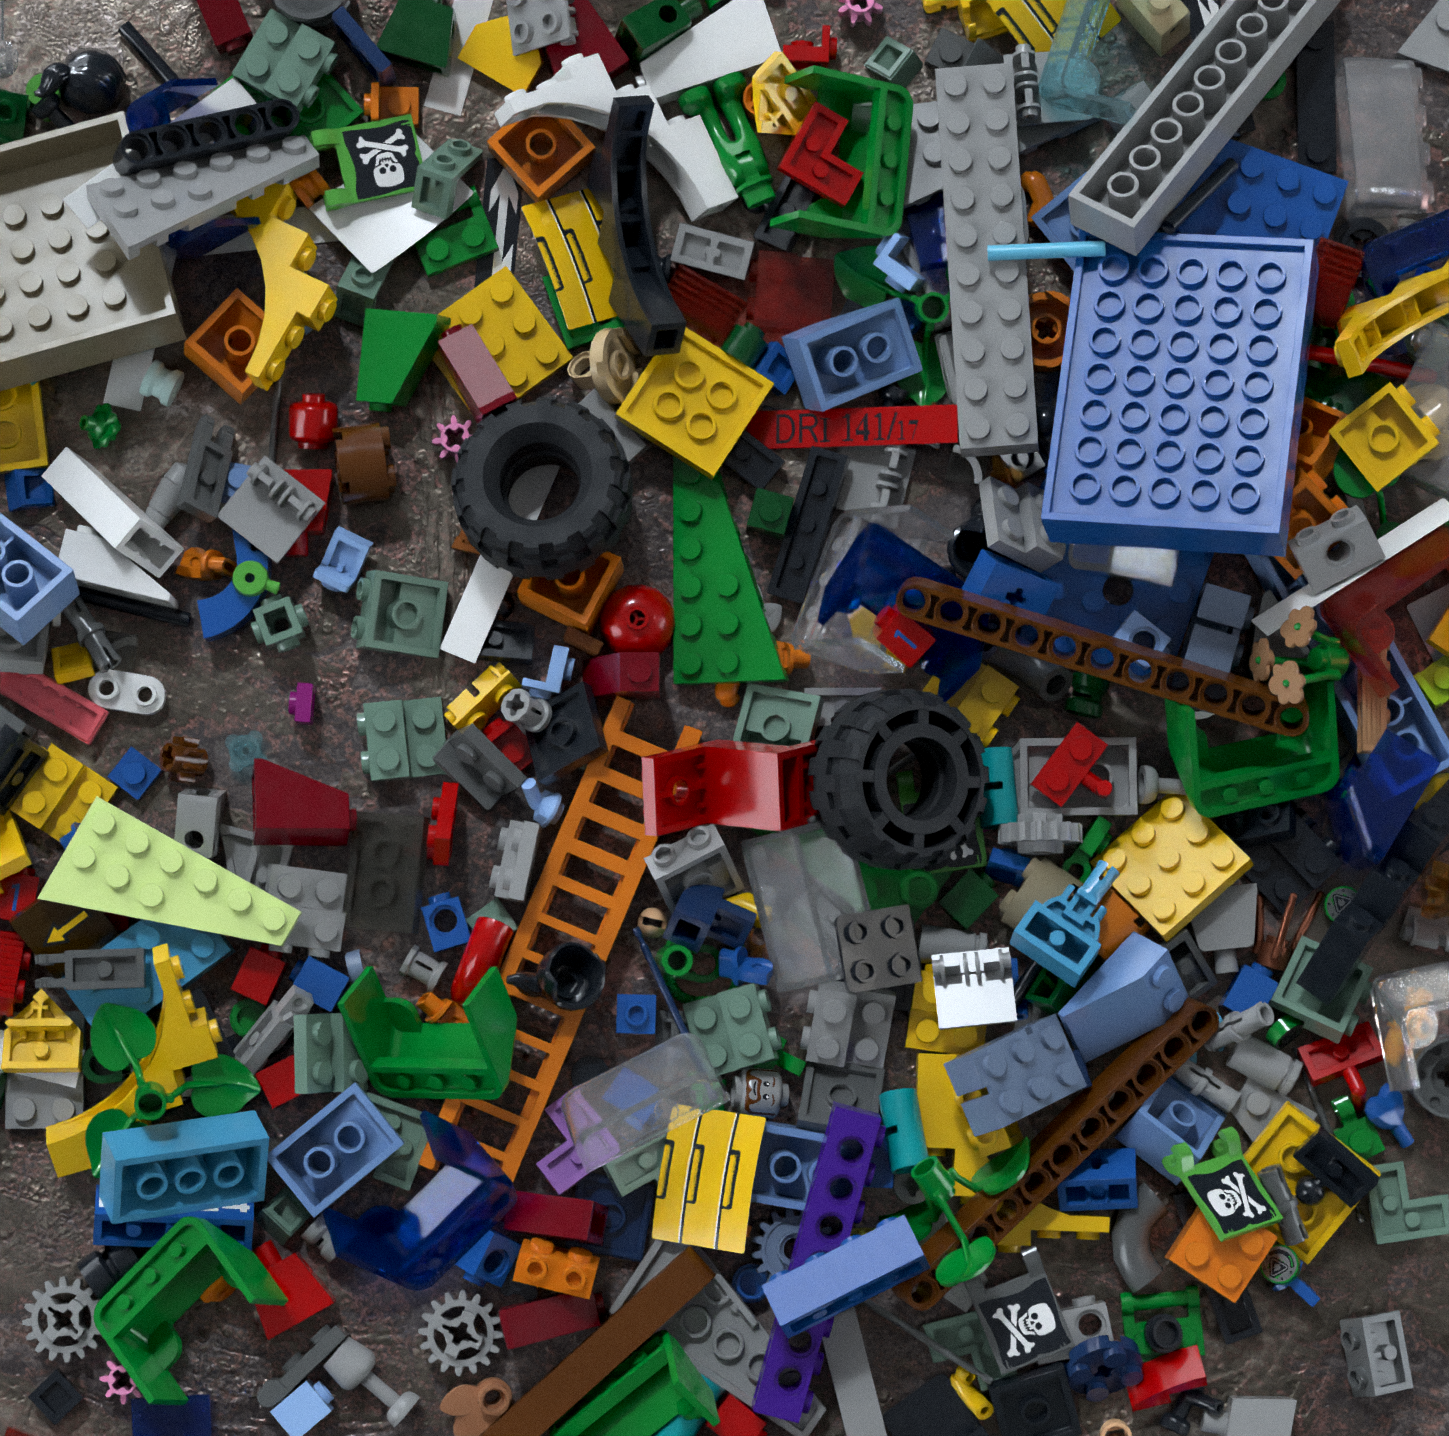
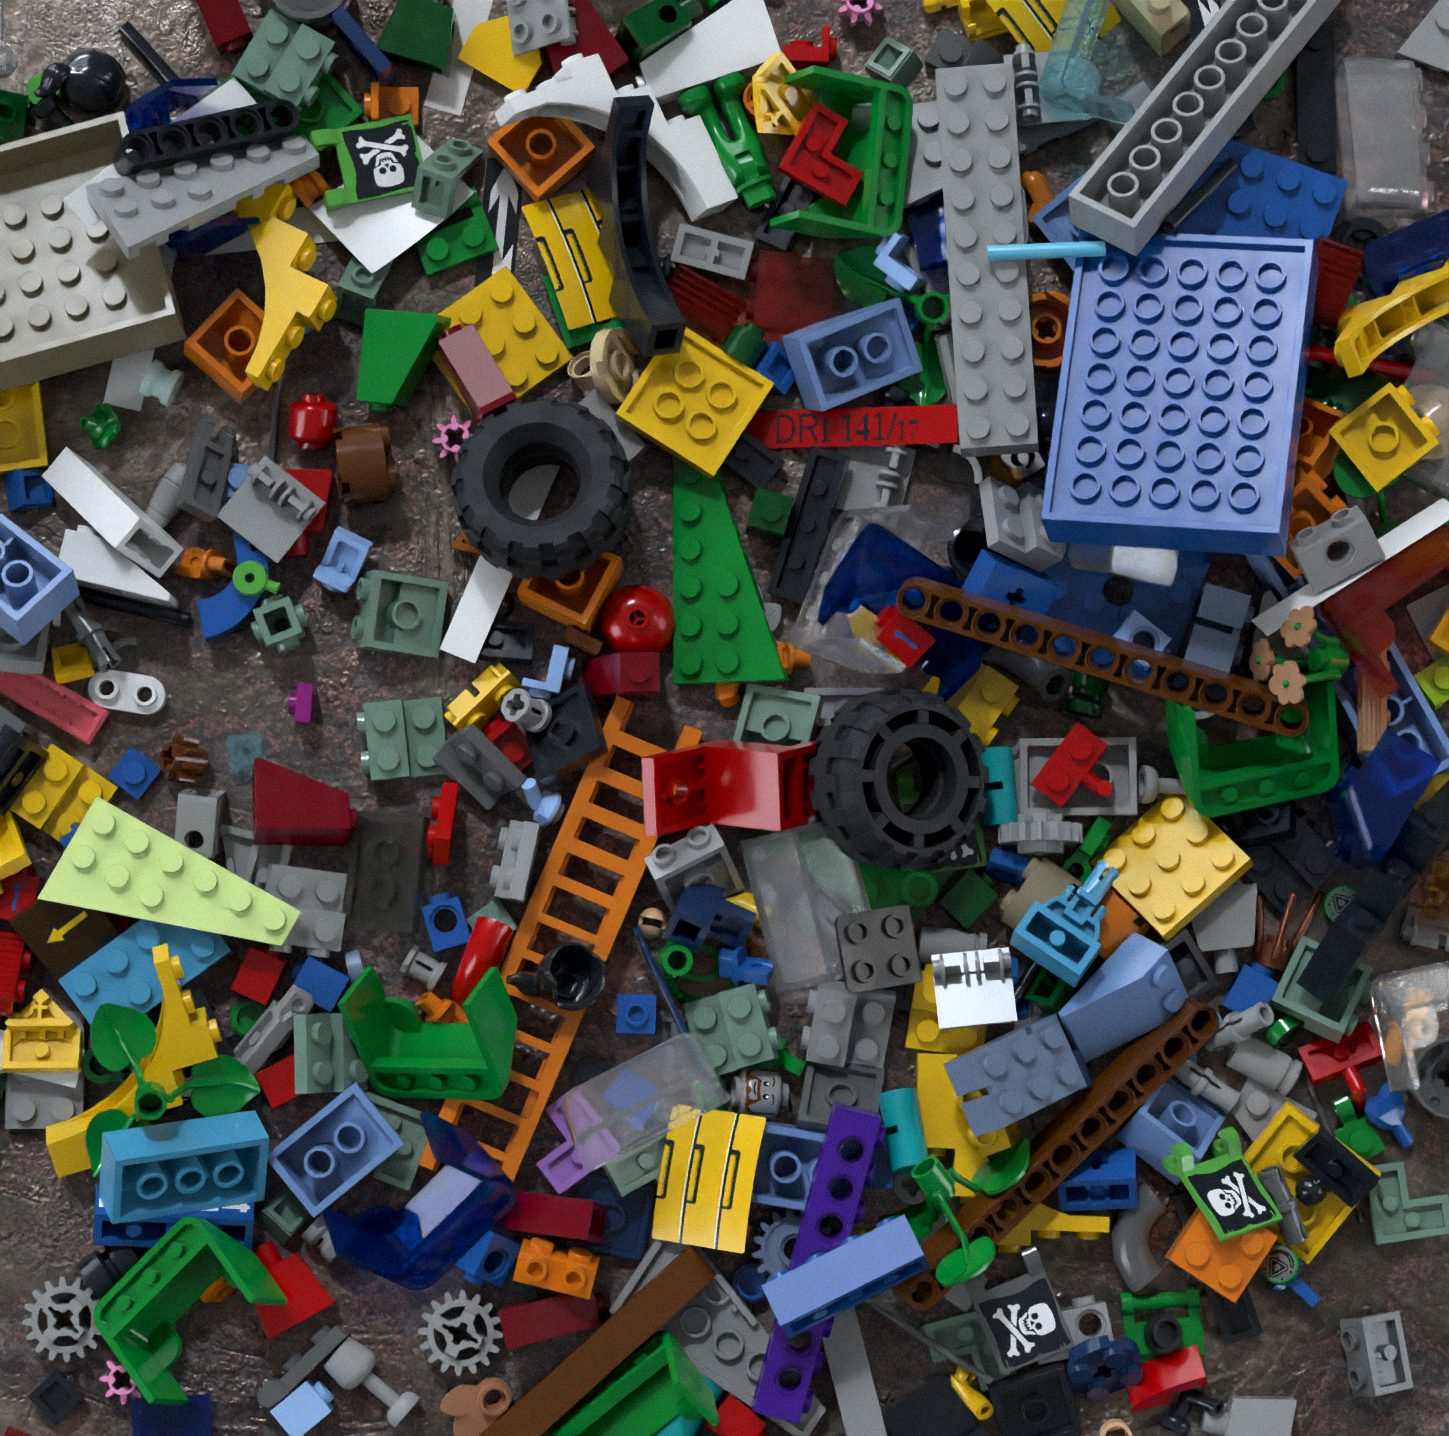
(96, 969): dark grey hinge -> none

